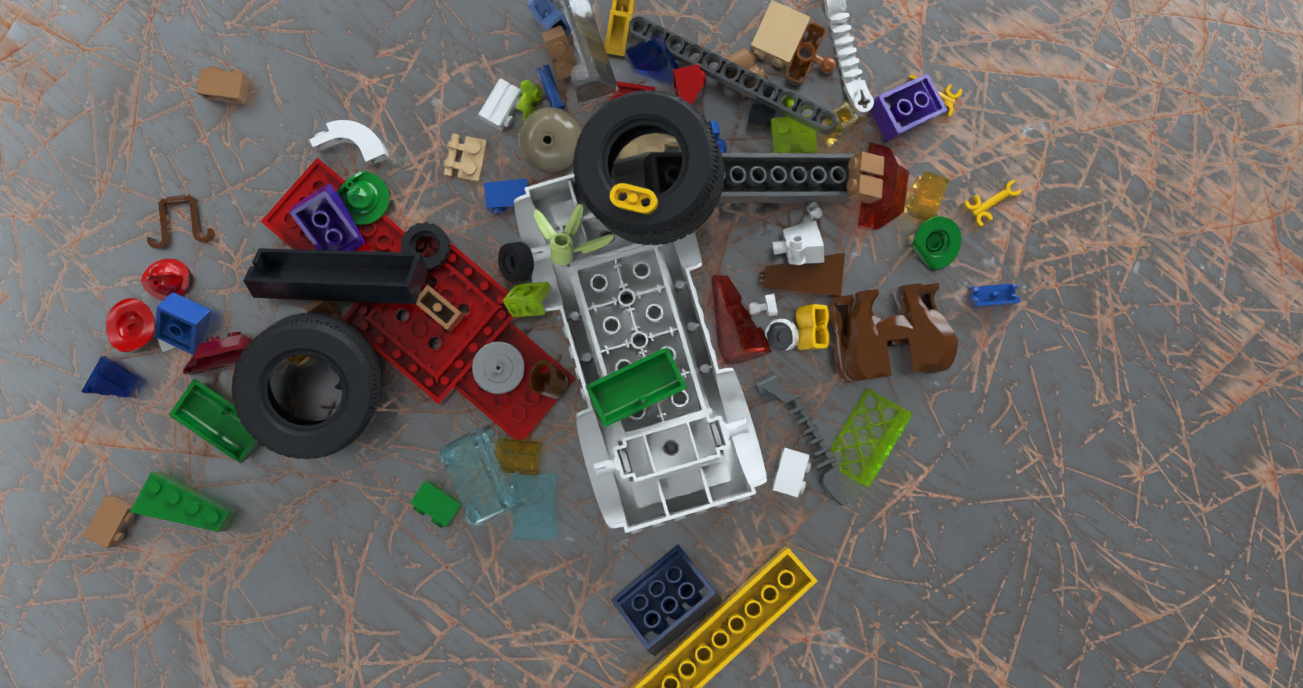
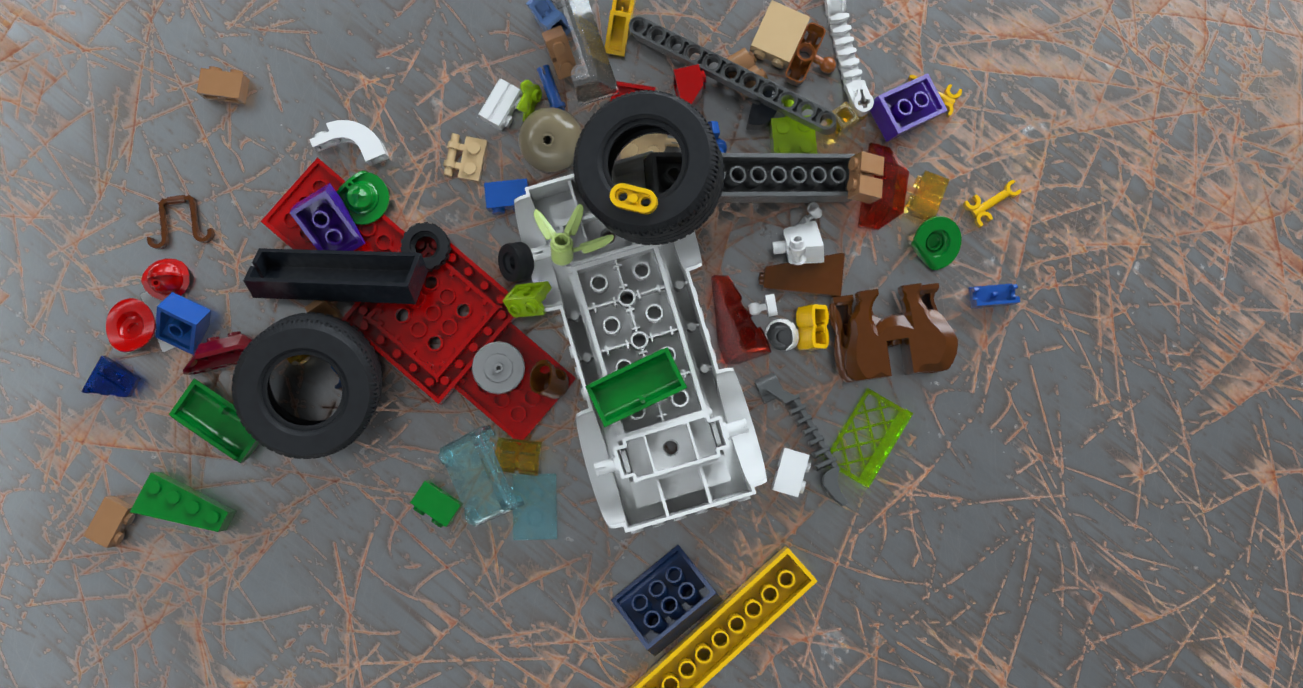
(439, 308): medium nougat brick -> none
(652, 56): clear blue wing -> none

